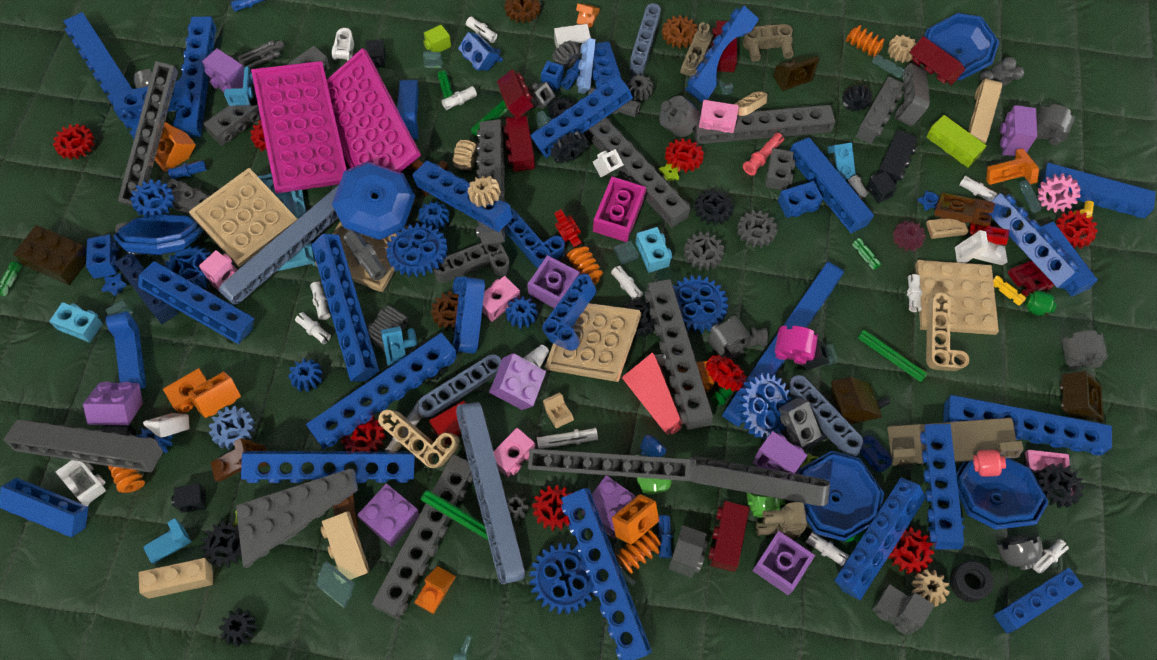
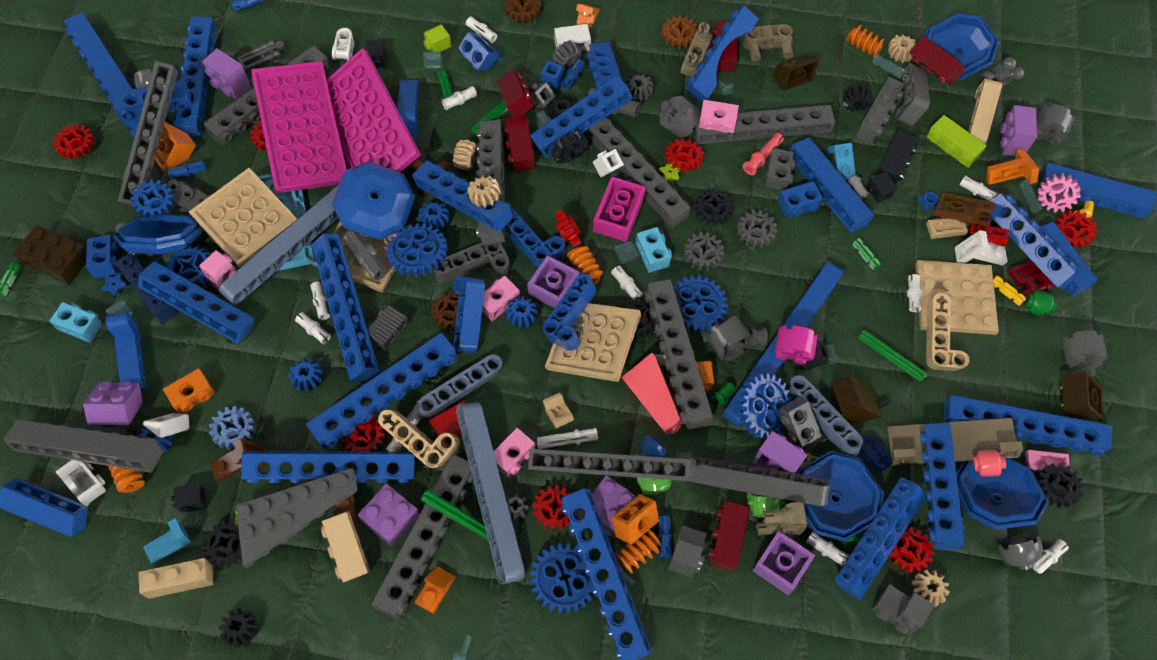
(214, 394): orange brick -> none
(243, 95): dark azure bracket -> none
(335, 584): clear light blue piece -> none
(395, 345): dark azure plate -> none
(517, 381): medium lavender brick -> none
(537, 356): white cone -> none
(585, 65): light blue plate -> none
(645, 39): sand blue beam -> none
(725, 373): red gear -> none
(751, 103): tan beam -> none
(909, 235): clear pink gear -> none
(980, 572): black tyre -> none
(1038, 600): blue brick -> none

